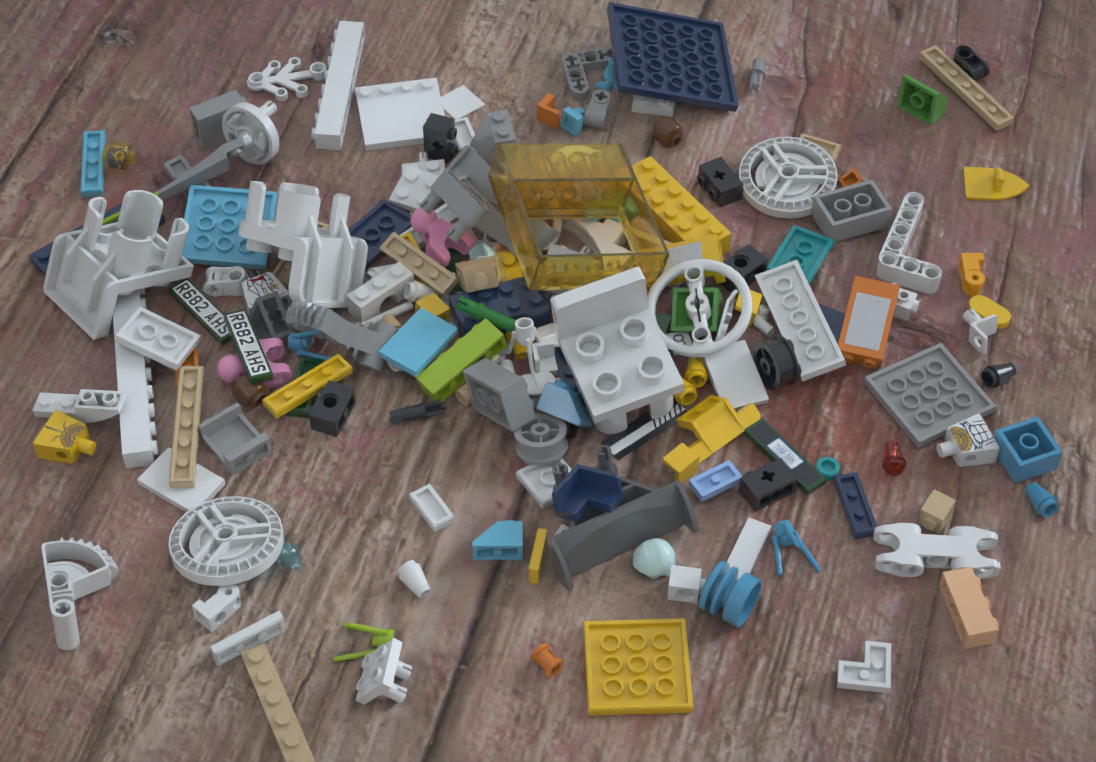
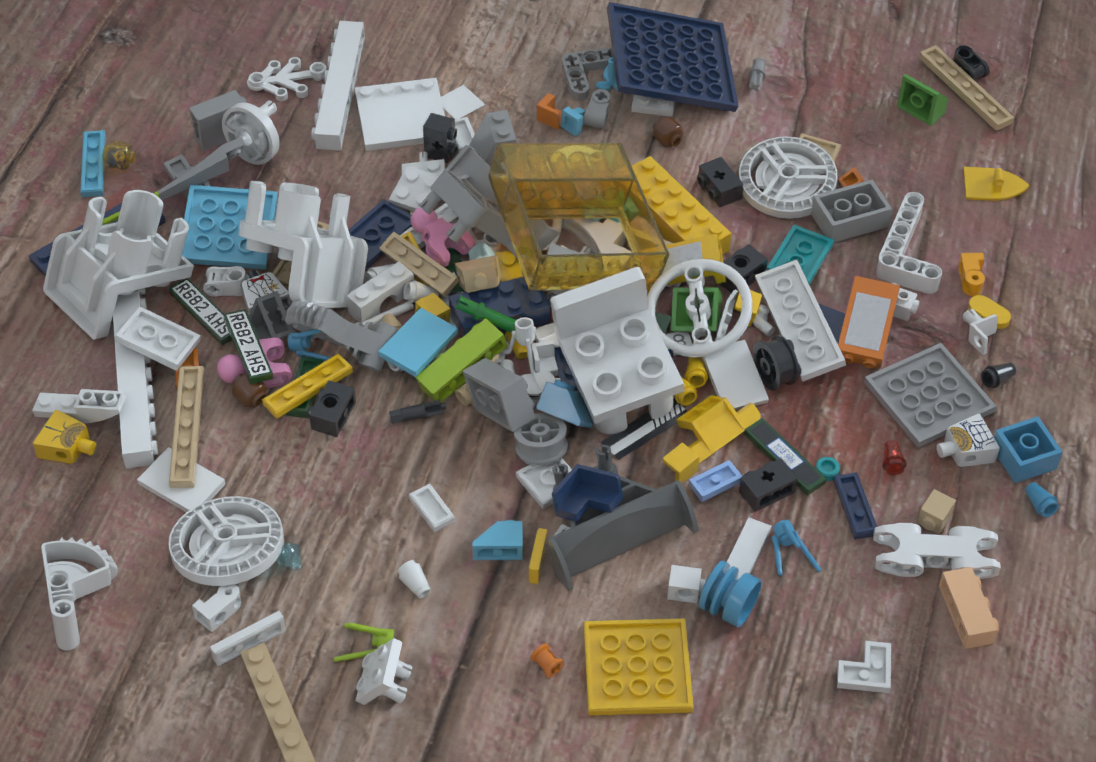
(234, 439): light grey panel -> none
(654, 558): light aqua hair -> none

